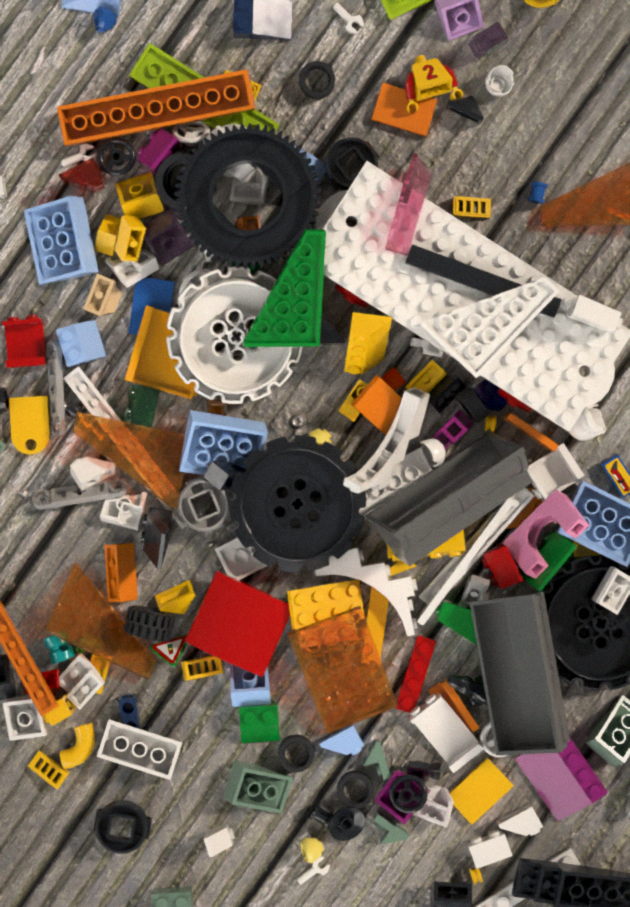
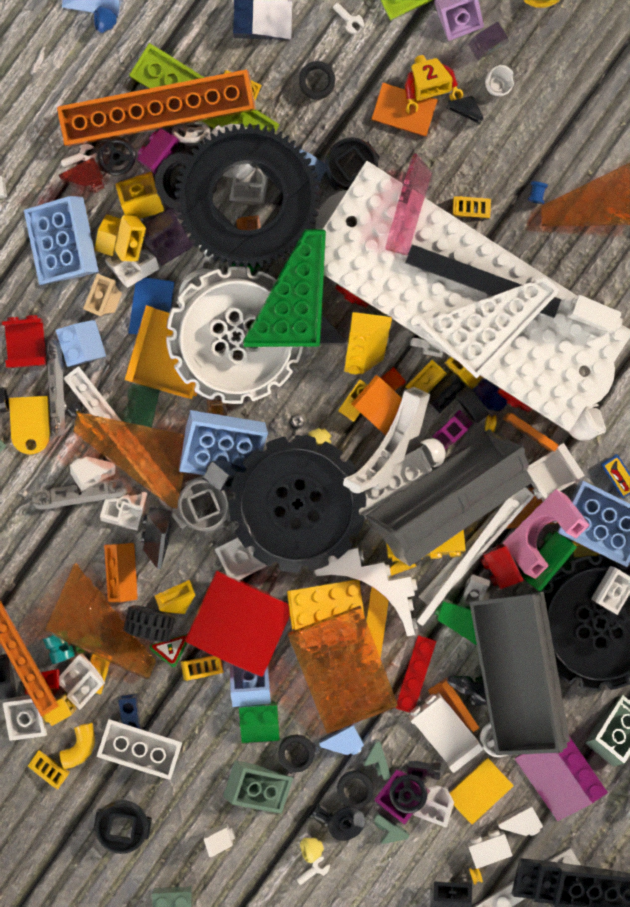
(467, 377): none -> yellow slope

